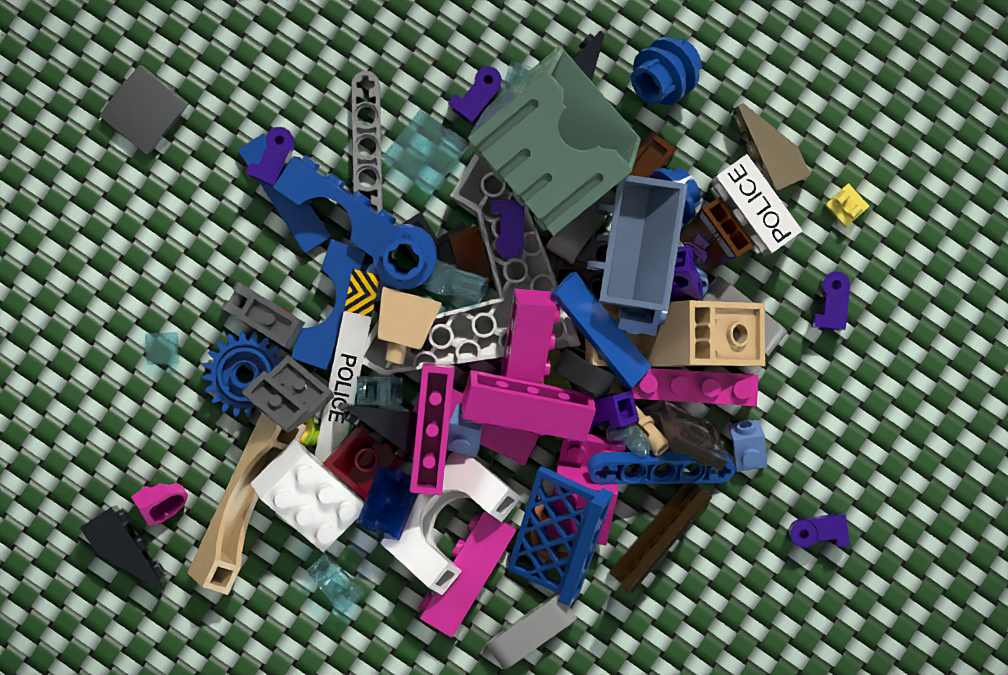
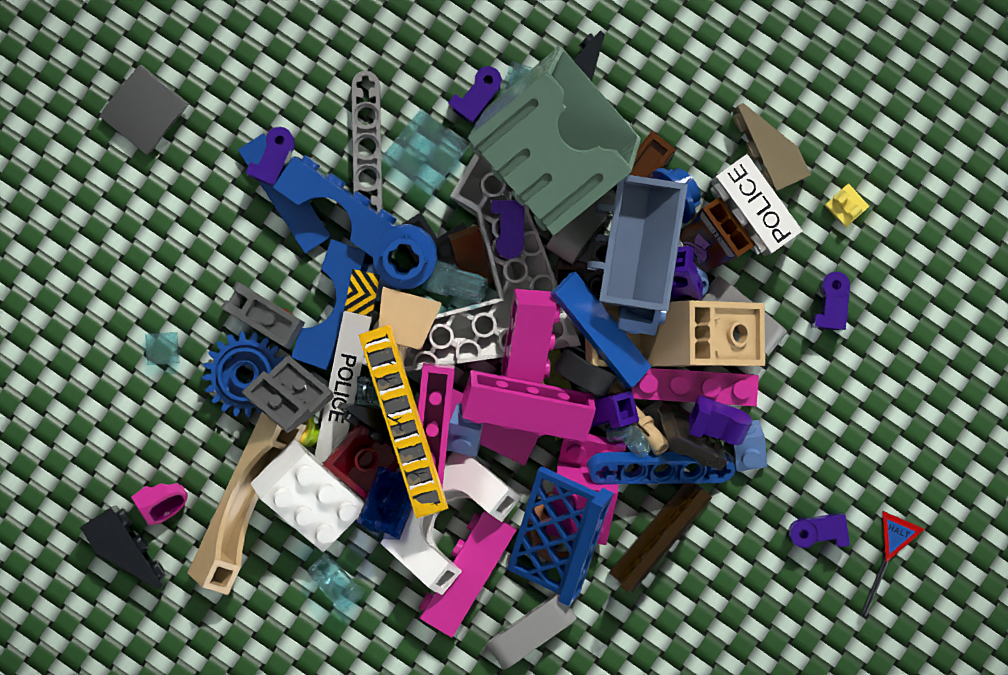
(403, 421): none -> tile
(666, 71): blue piece -> none
(719, 421): none -> dark purple leg
(896, 536): none -> piece

